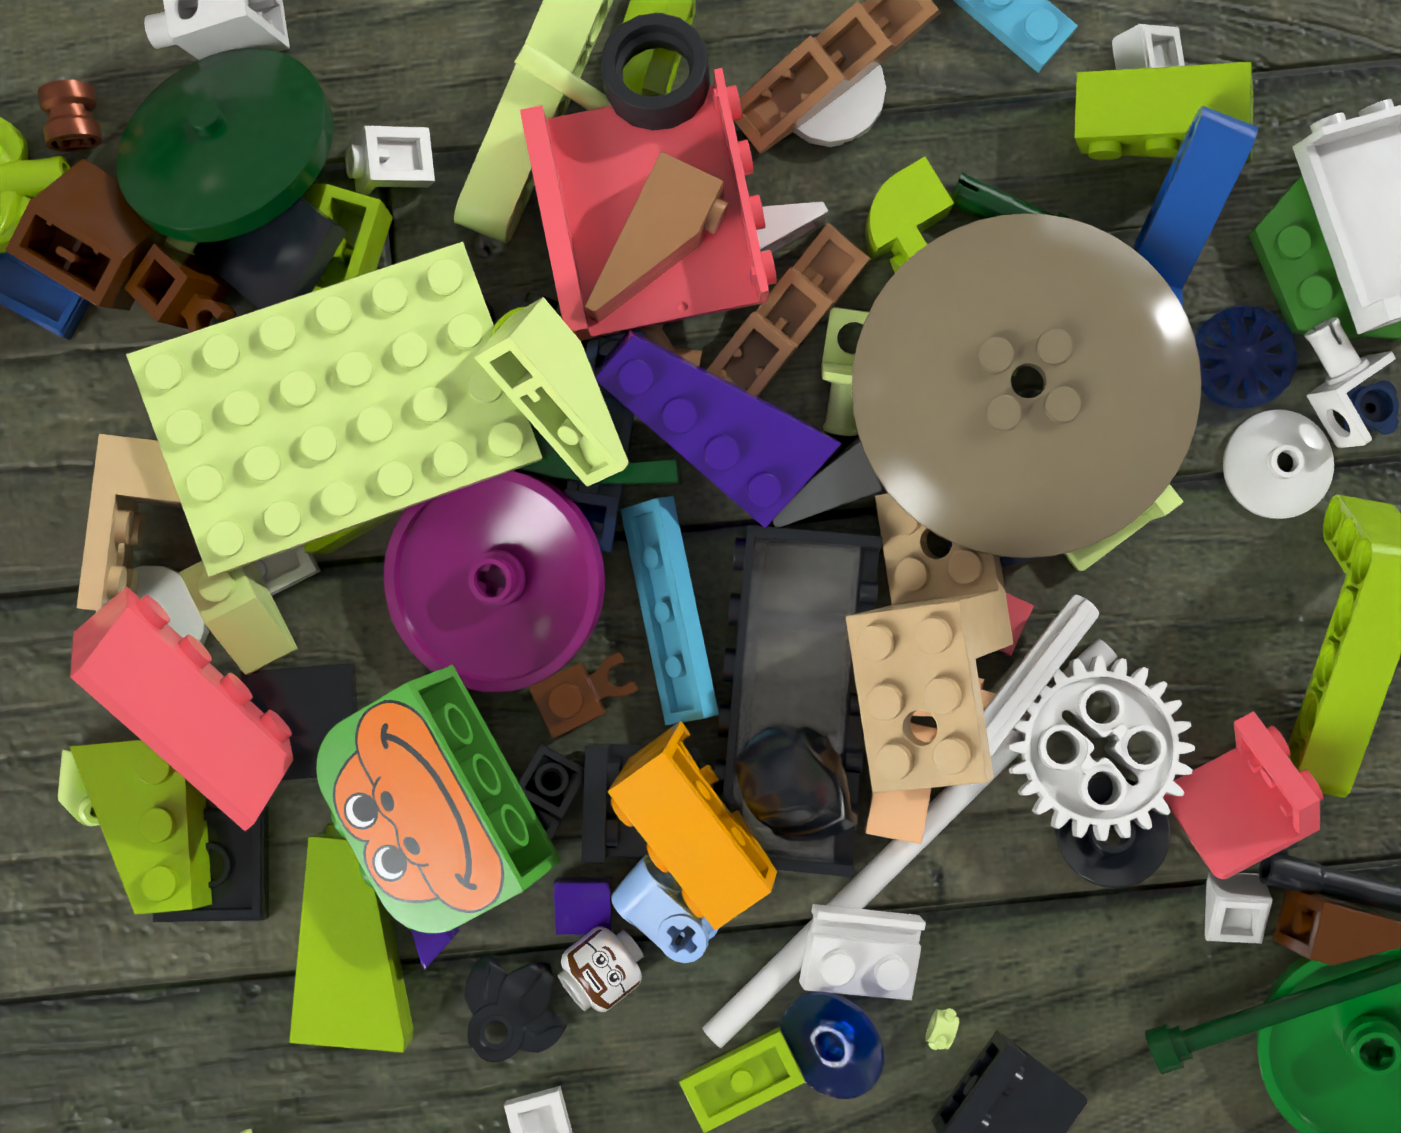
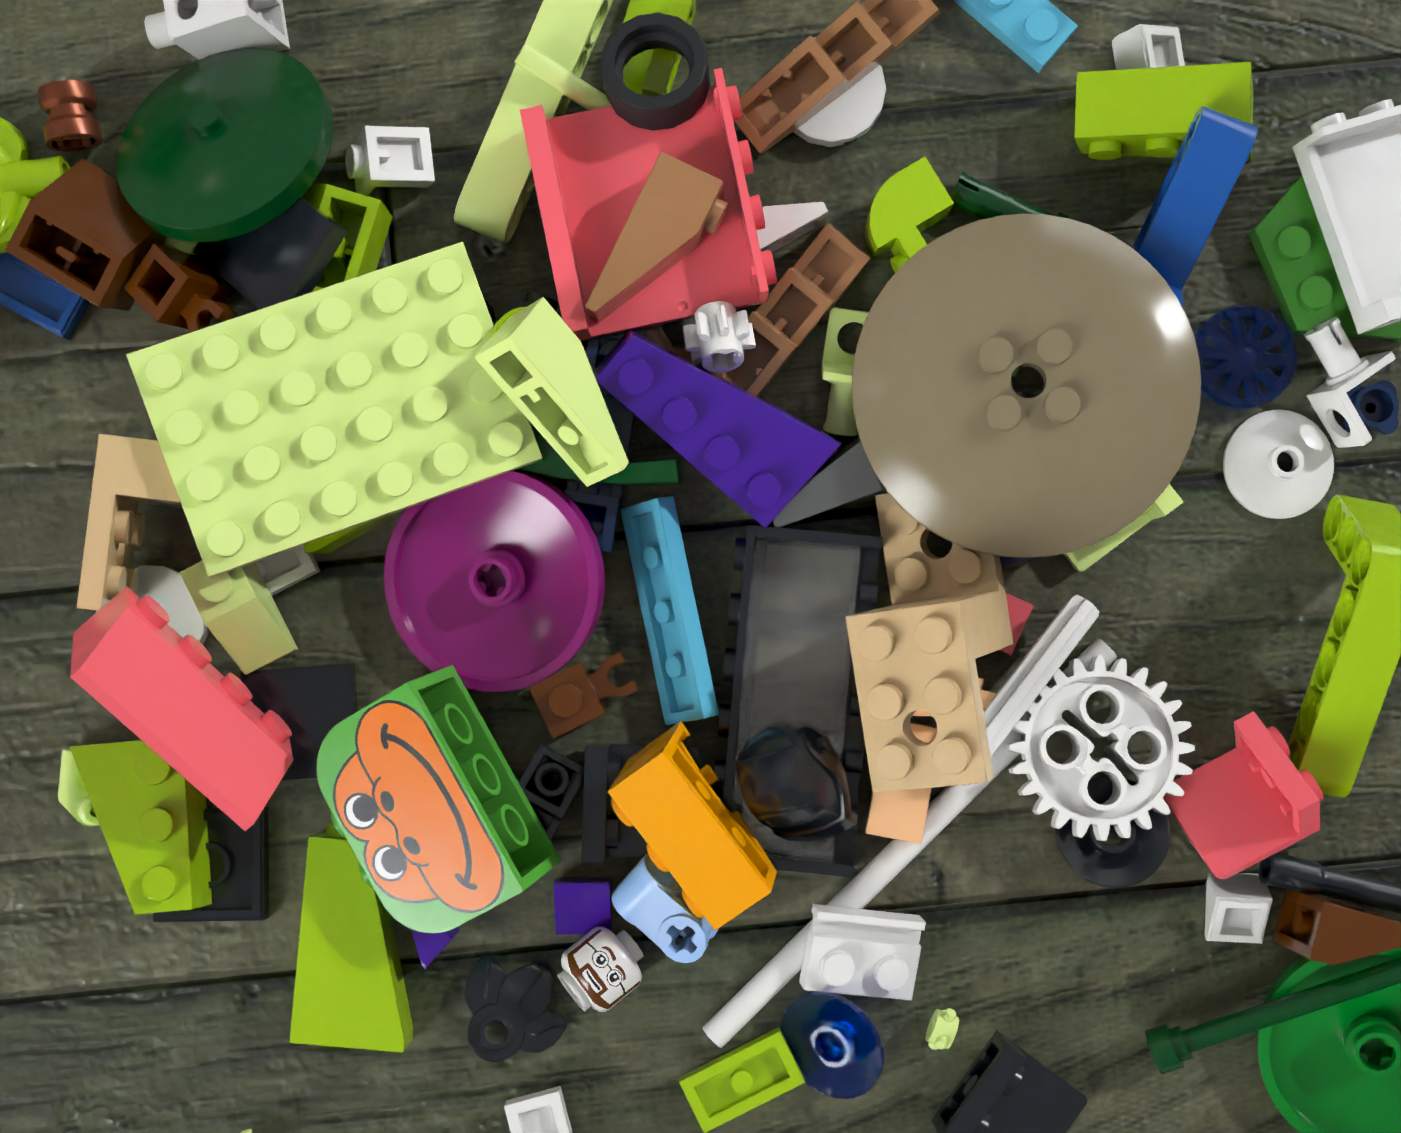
(719, 336): none -> white gear

